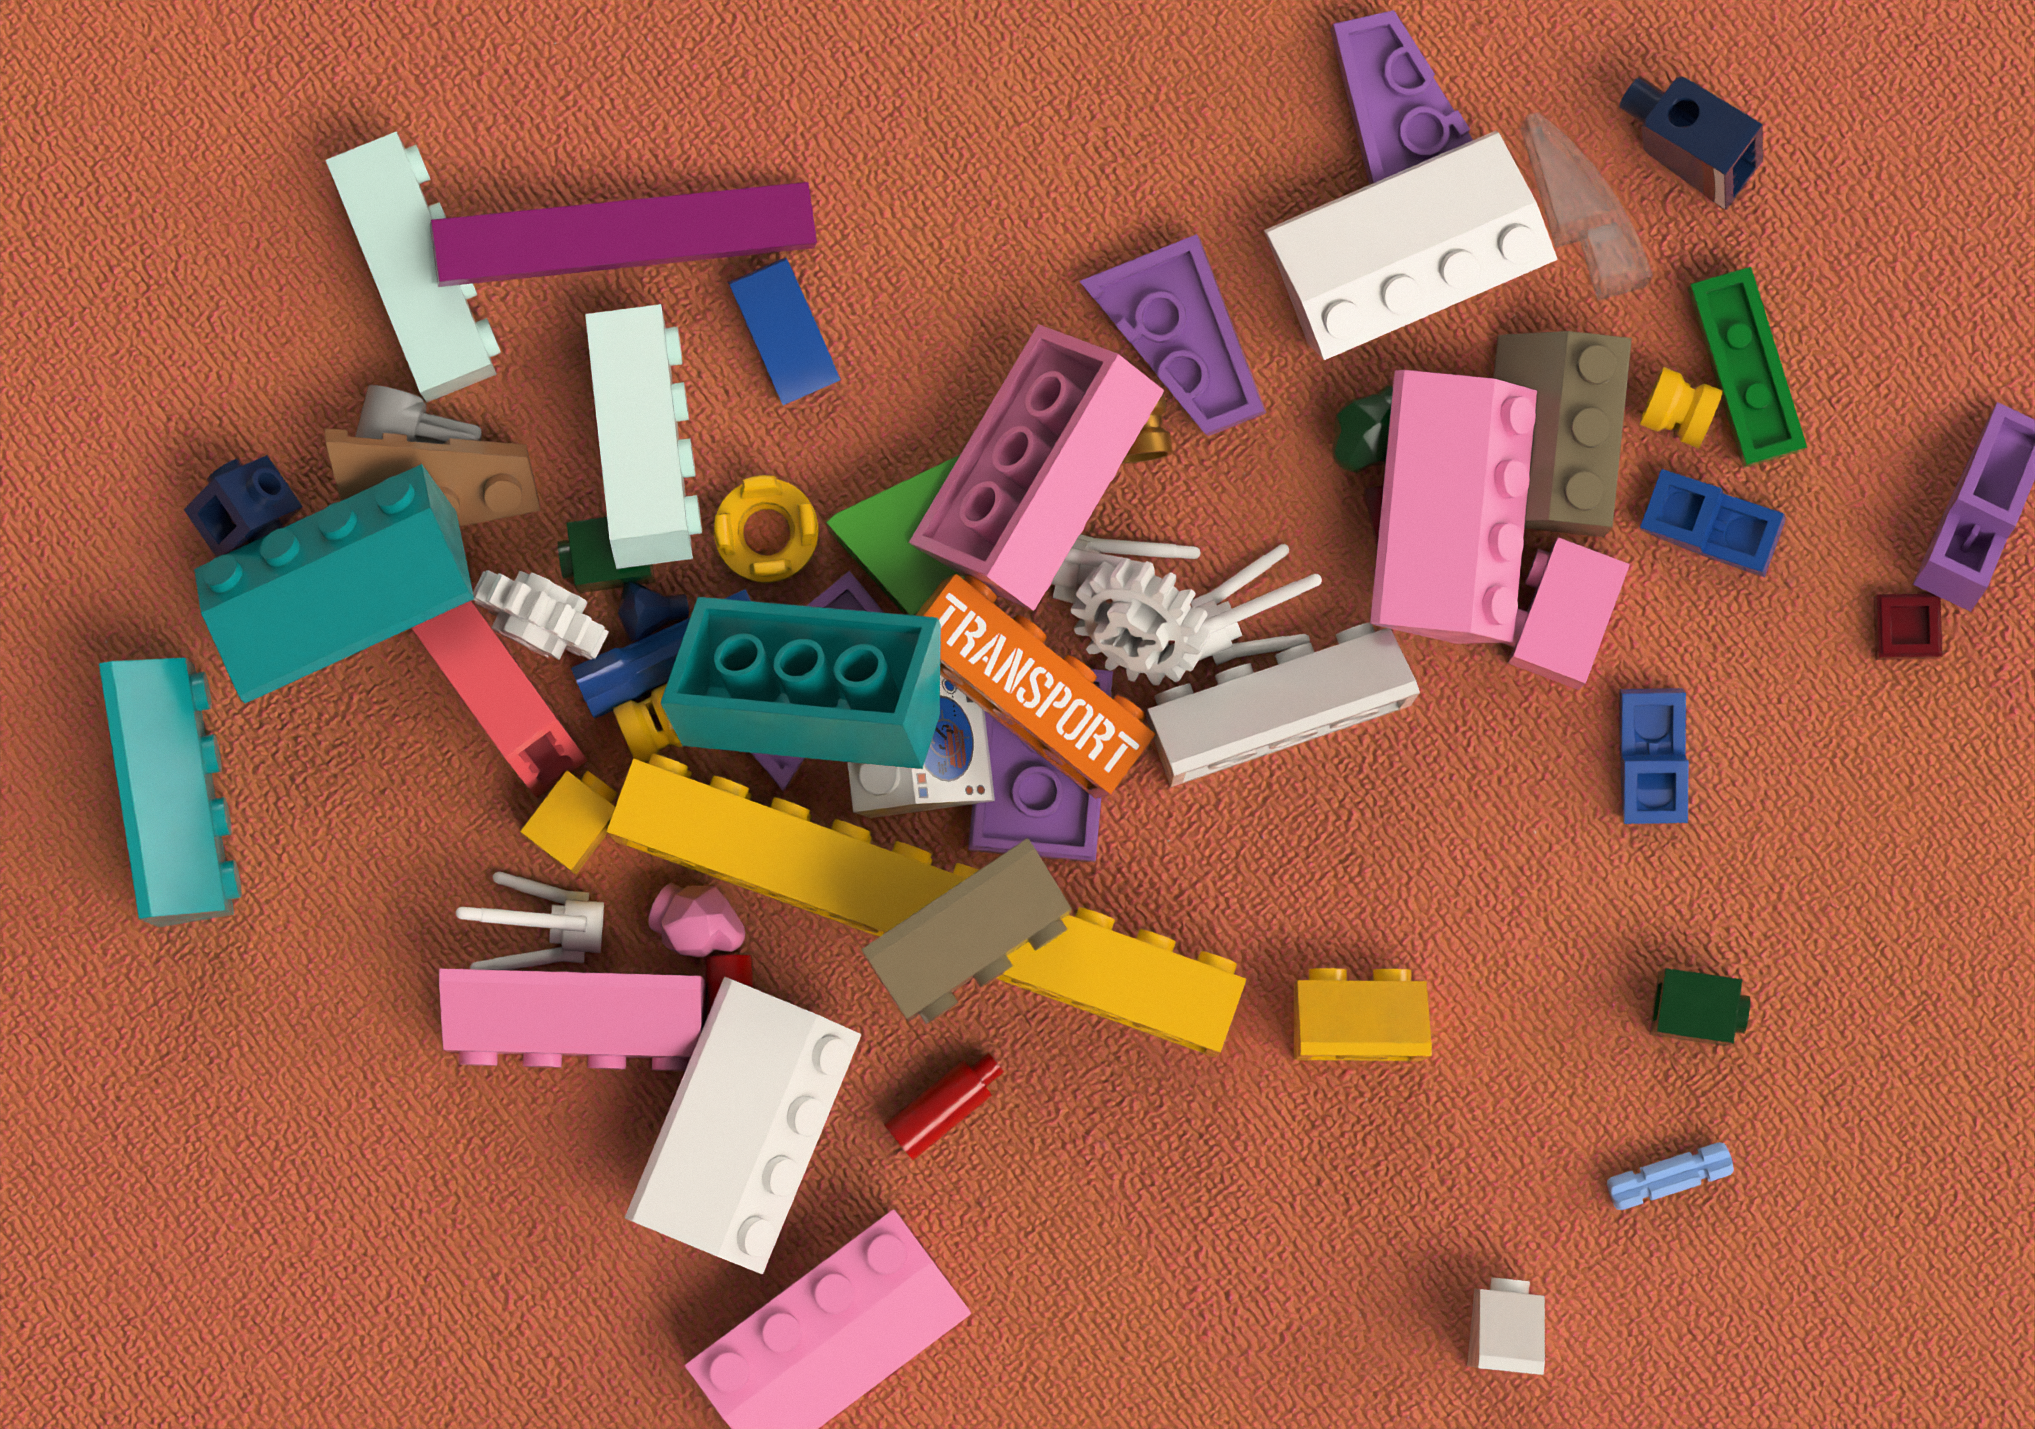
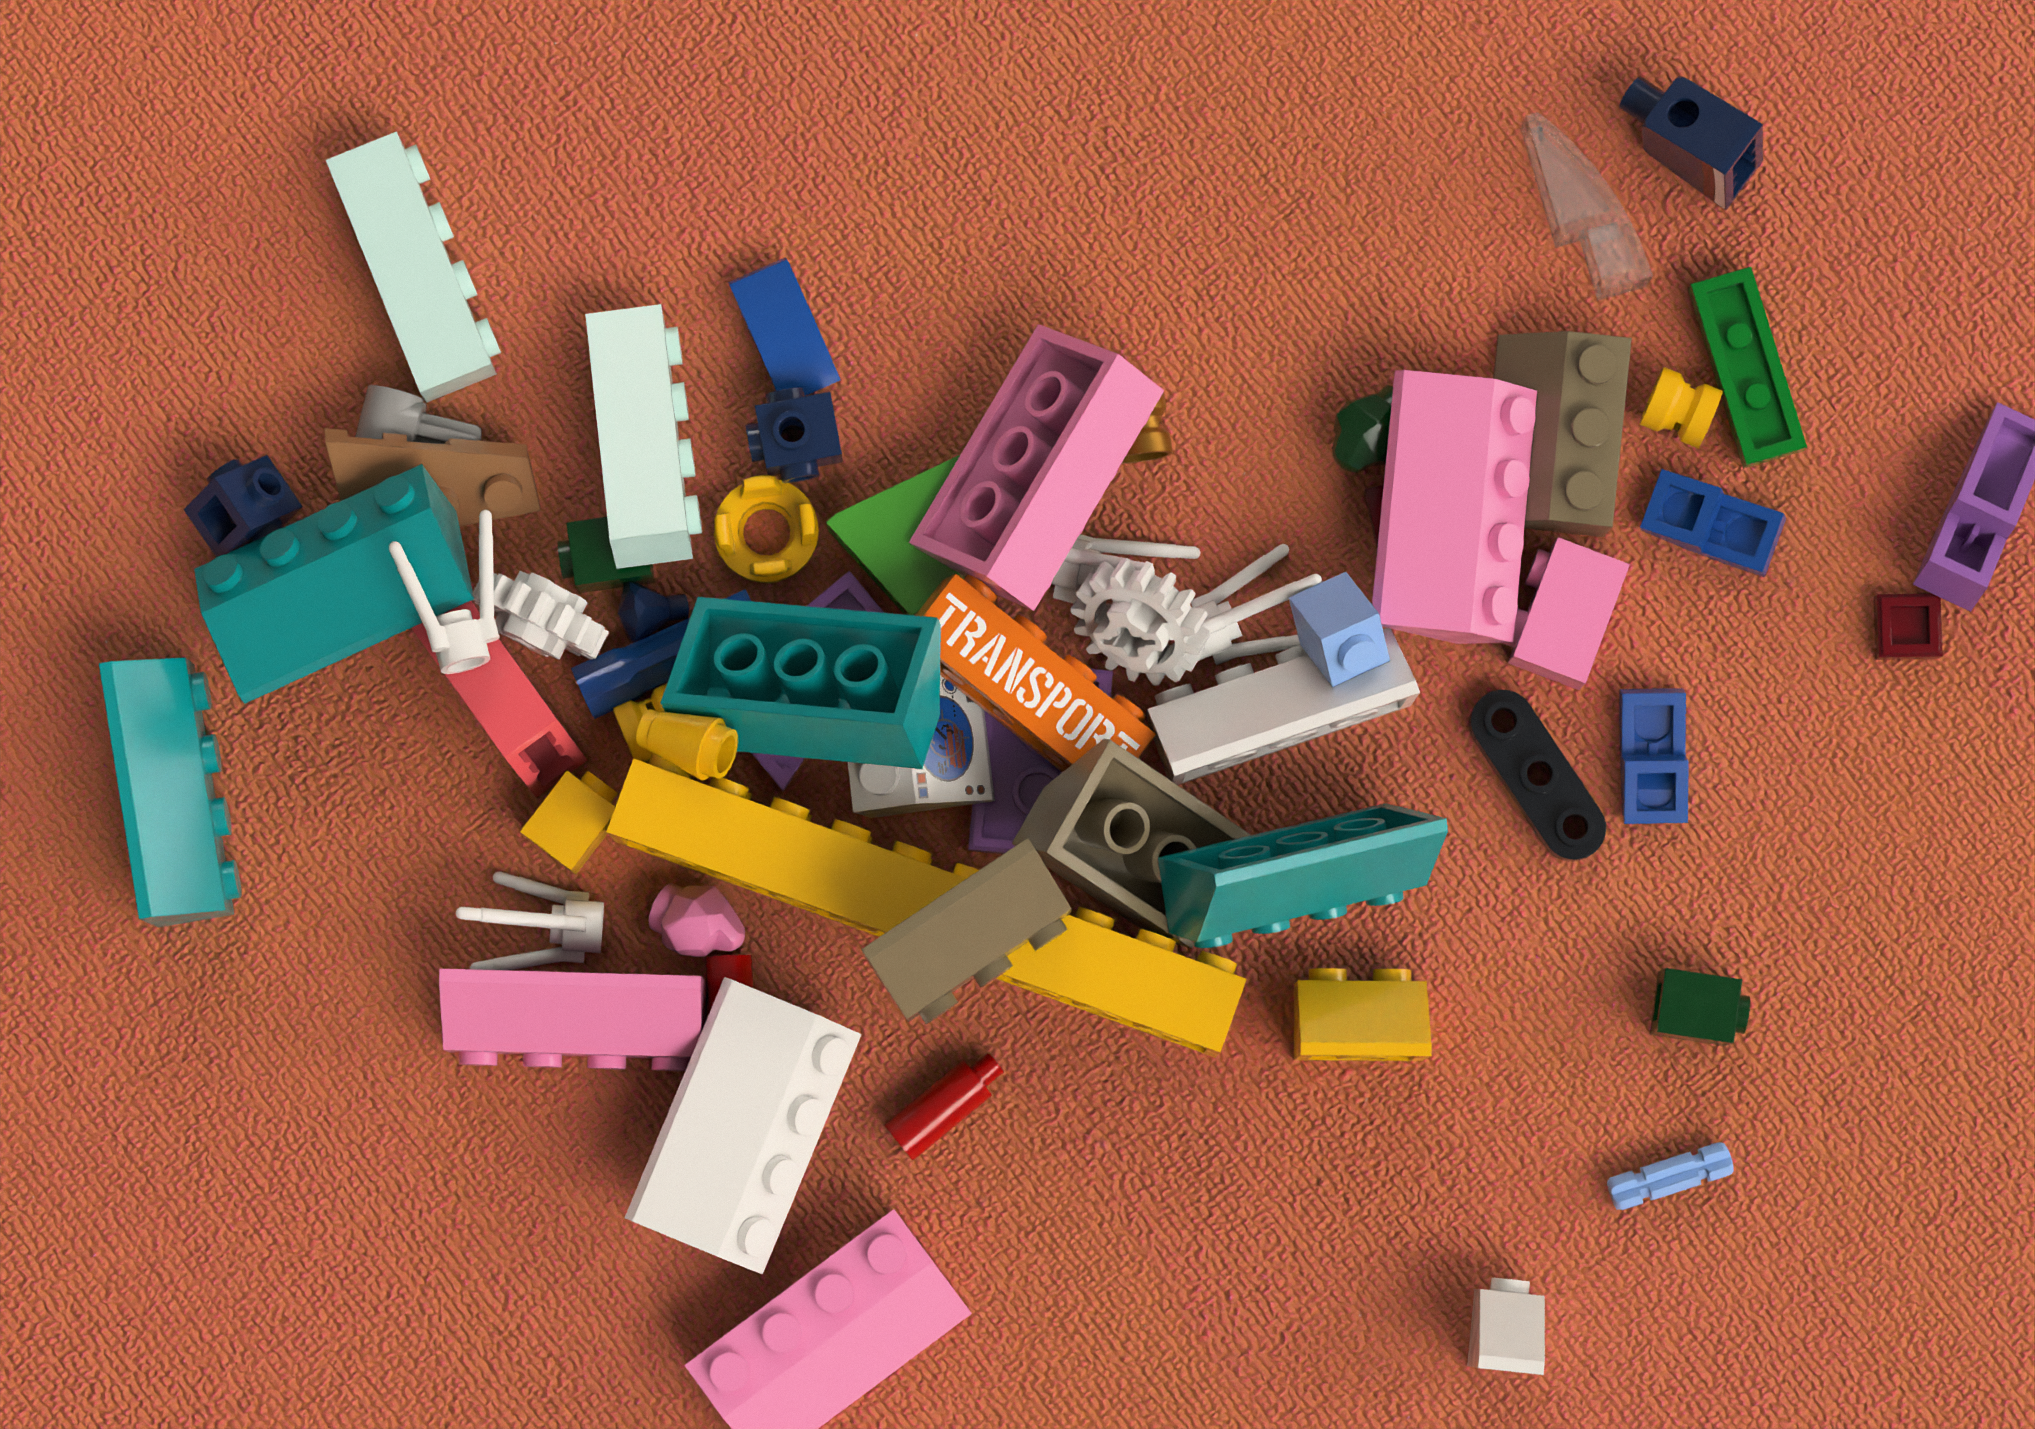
(456, 636): none -> white plant
(622, 234): magenta tile -> none
(690, 742): none -> yellow cone
(794, 410): none -> dark blue brick
(1110, 824): none -> dark tan slope
(1183, 330): medium lavender wing -> none
(1299, 872): none -> teal slope
(1339, 629): none -> light blue brick
(1393, 96): medium lavender wing -> none
(1410, 245): white slope -> none
(1544, 805): none -> black plate

